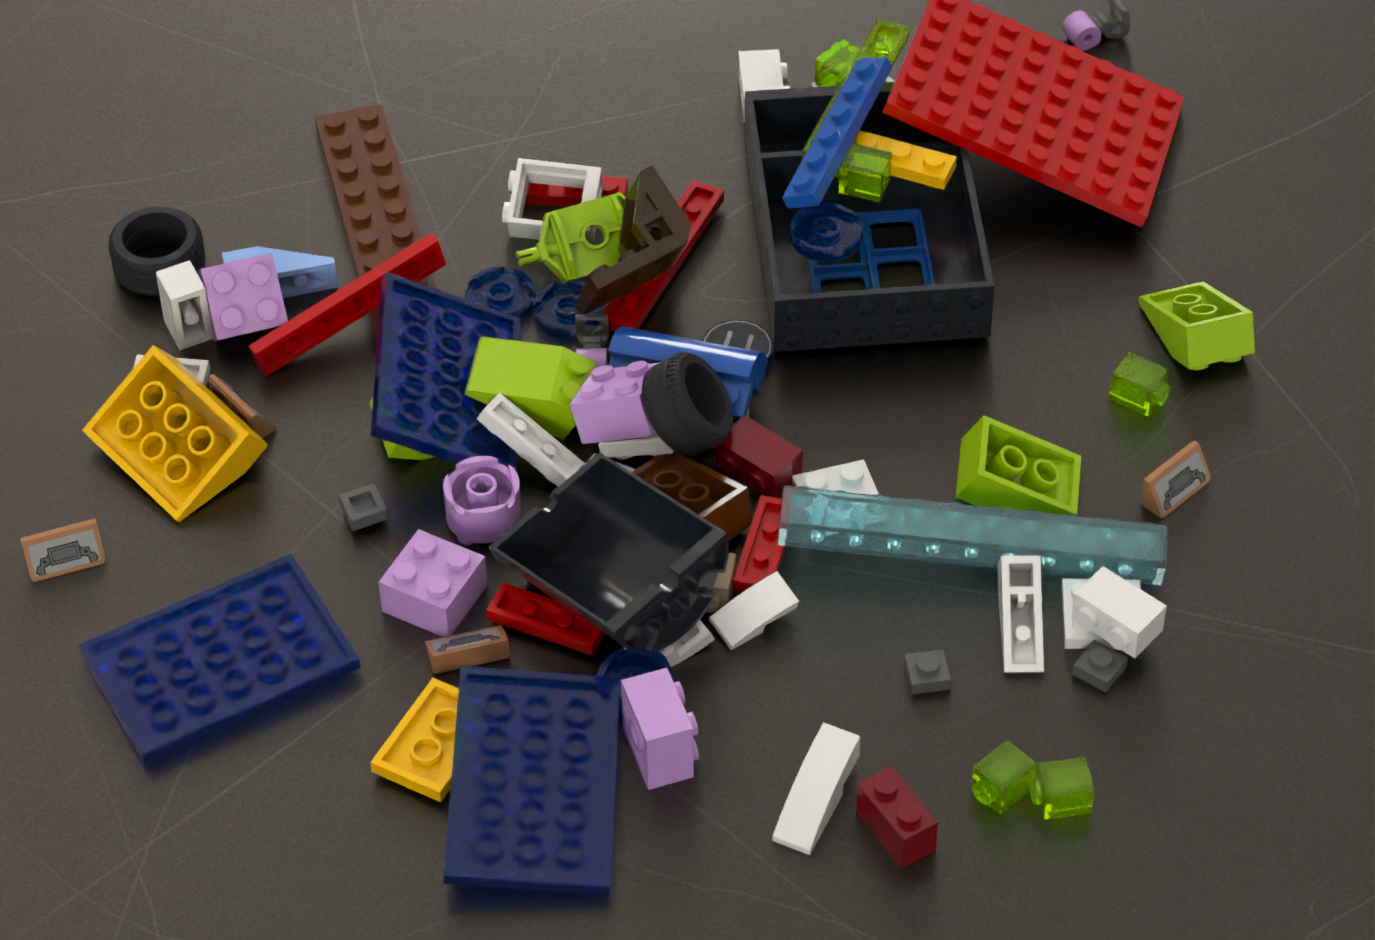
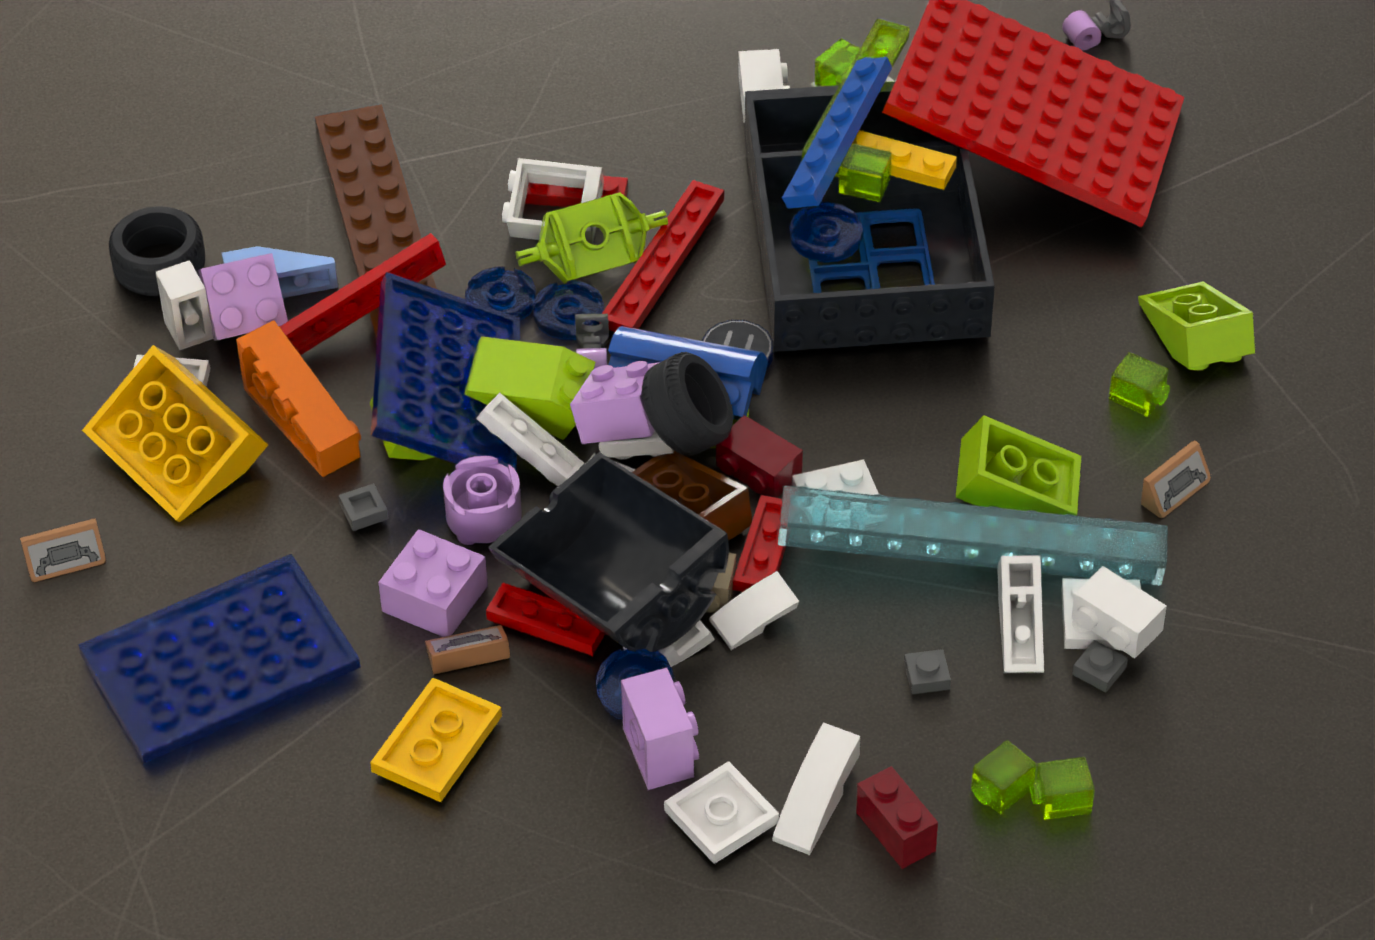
(240, 406): medium nougat slope -> none
(296, 399): none -> orange wedge
(533, 781): clear blue plate -> none
(648, 221): dark brown bracket -> none
(721, 812): none -> white plate

